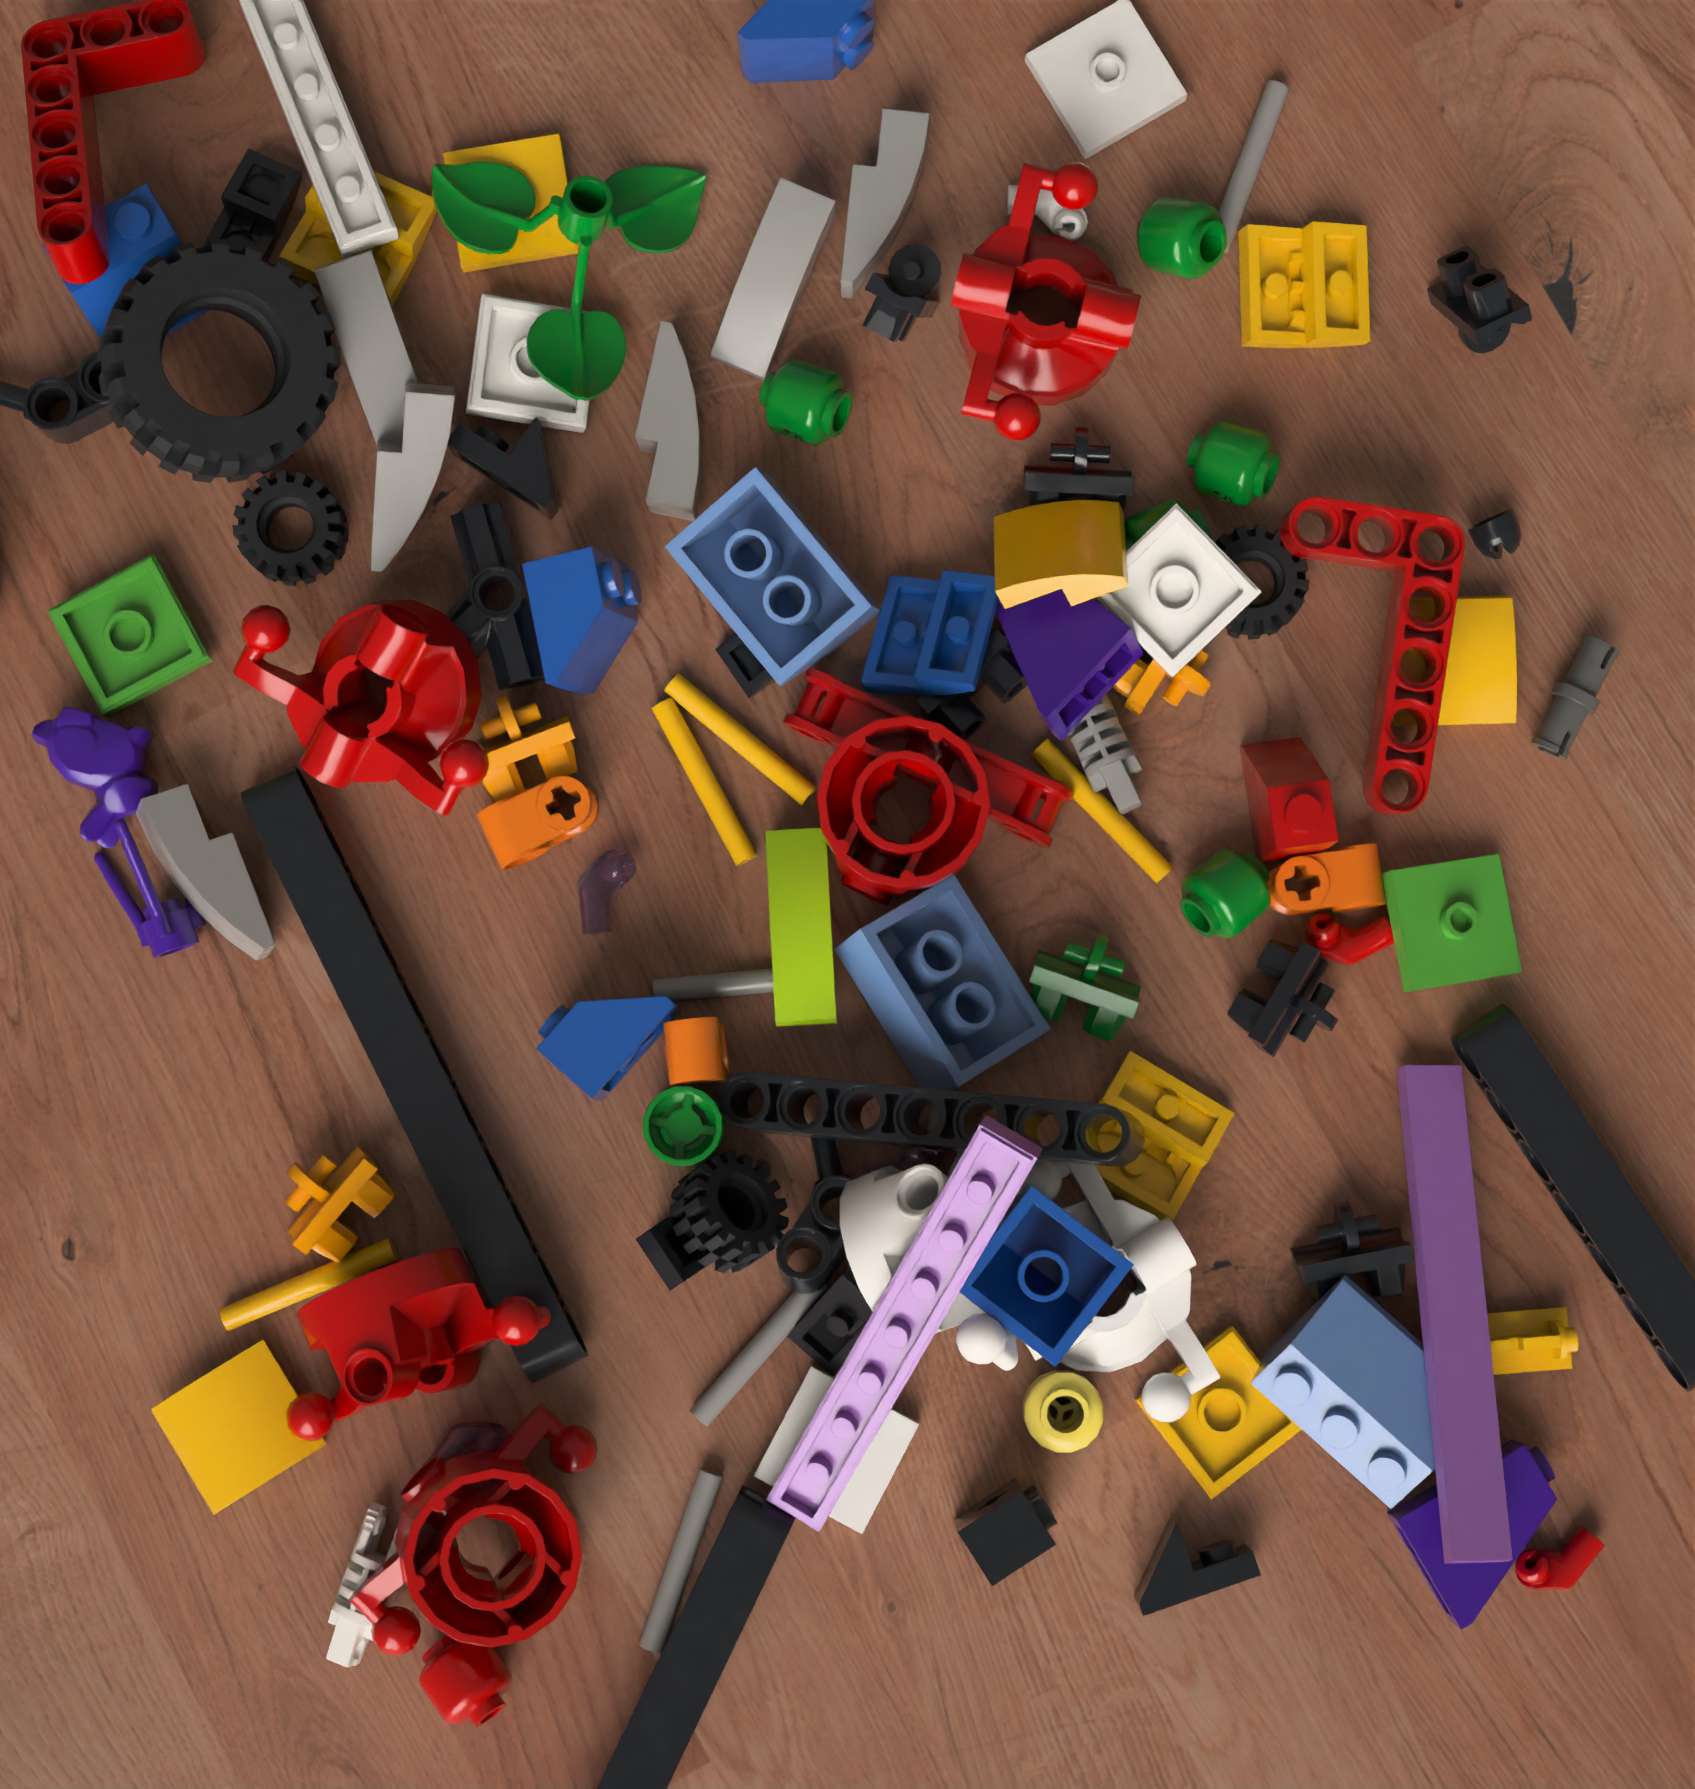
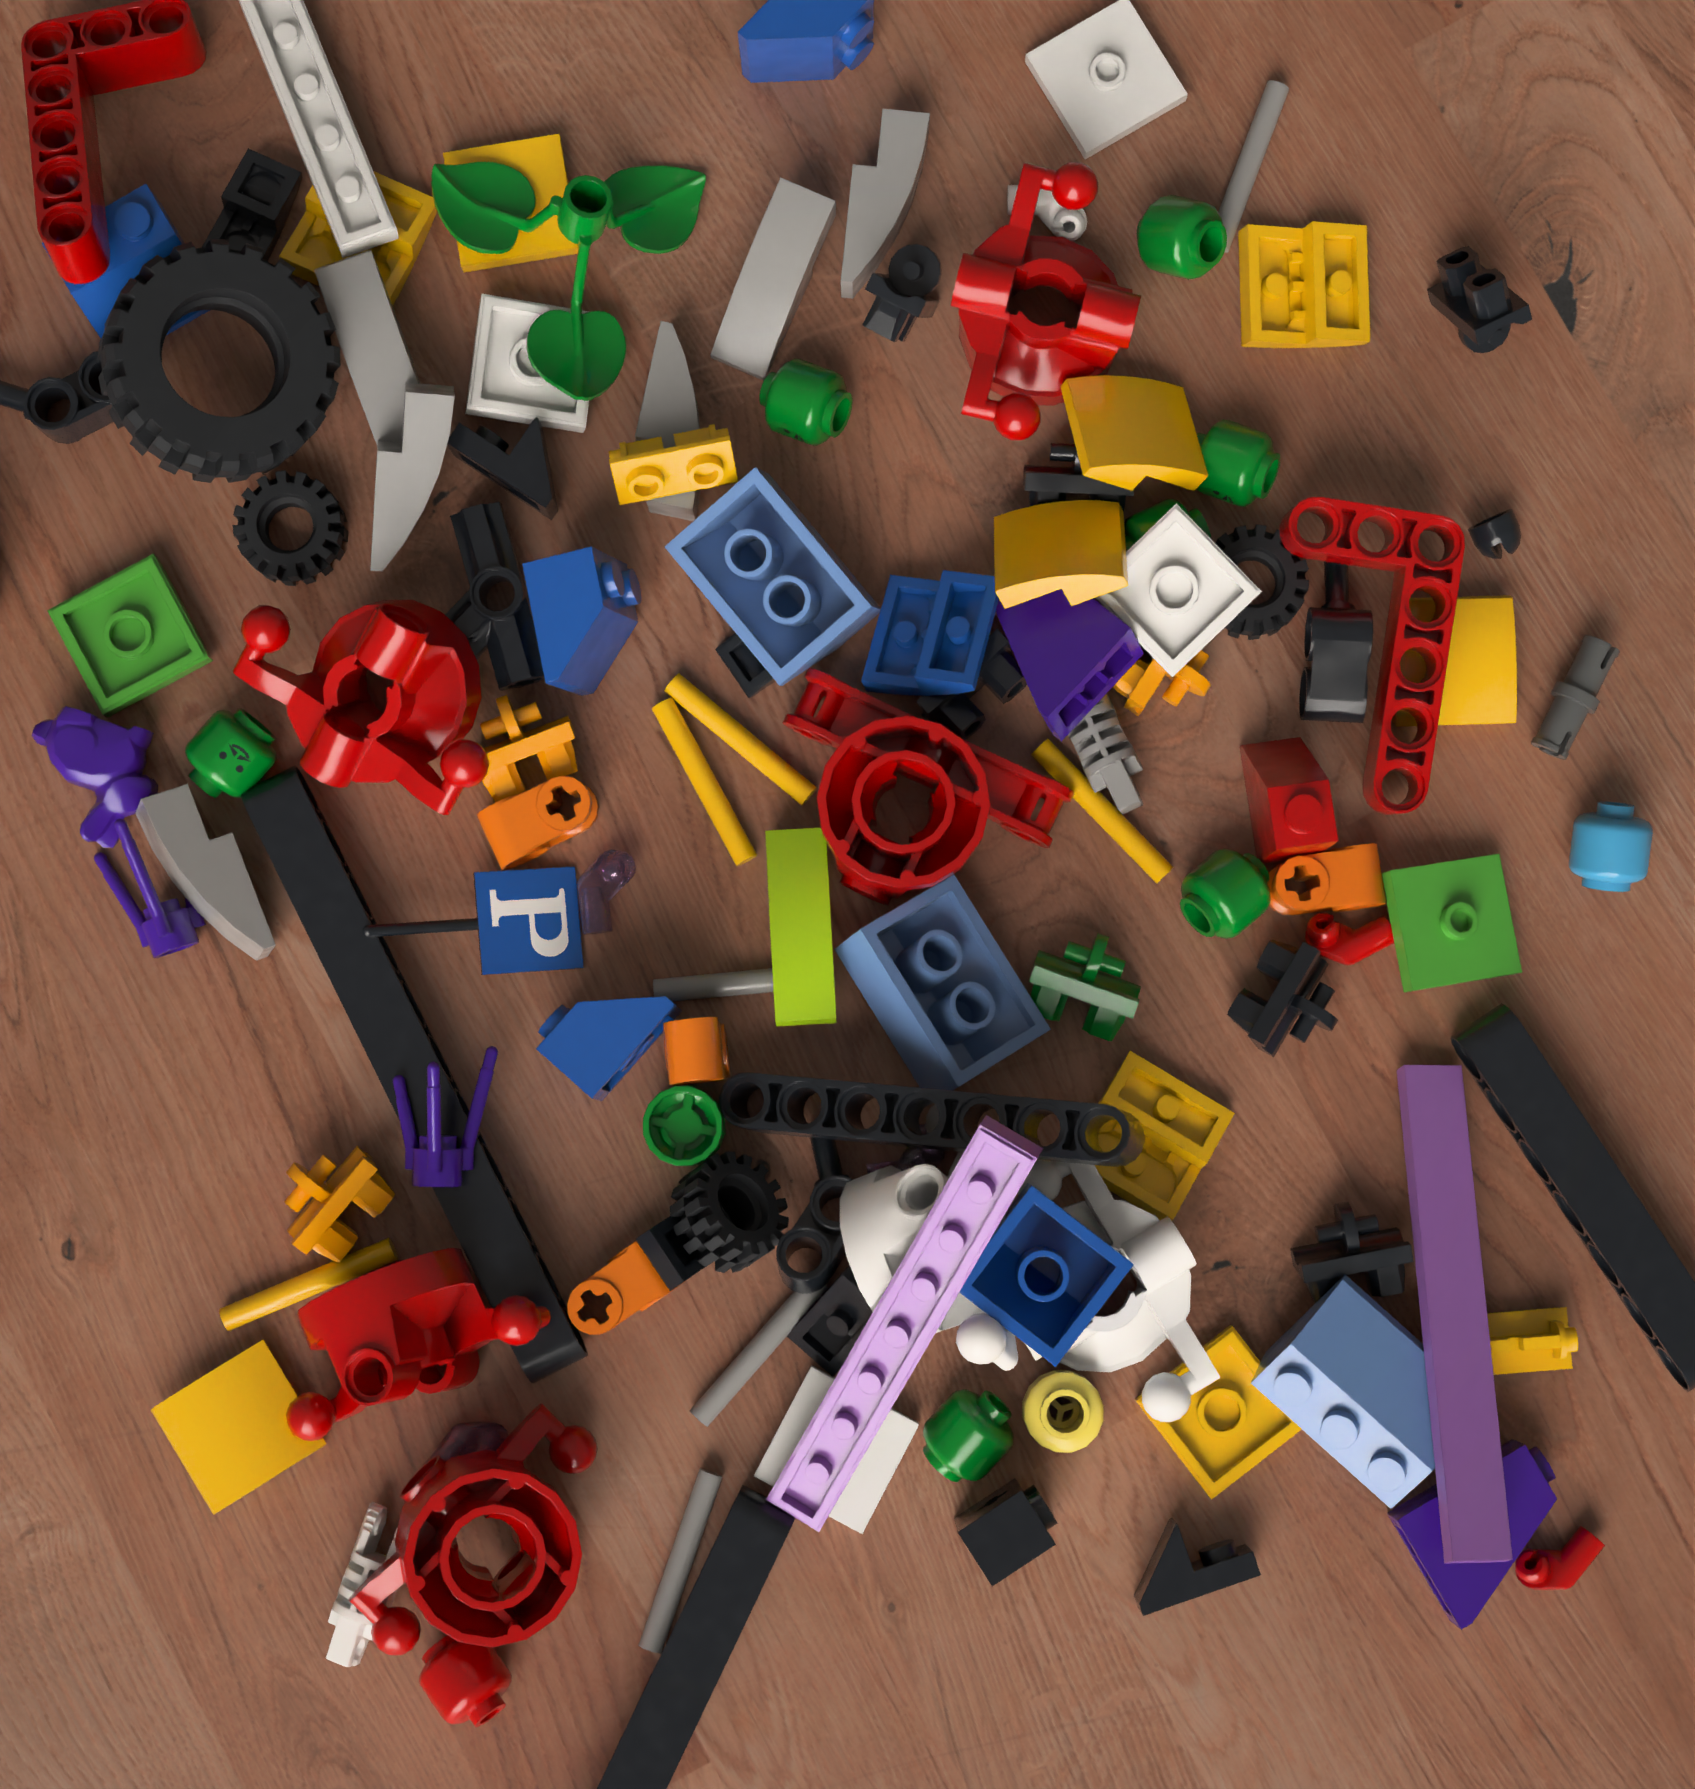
(230, 753): none -> green head
(436, 1157): none -> dark purple plant
(522, 921): none -> blue piece
(628, 1281): none -> orange piece
(650, 471): none -> yellow hinge
(968, 1435): none -> green head
(1133, 431): none -> yellow slope
(1339, 649): none -> black beam
(1610, 847): none -> dark azure head

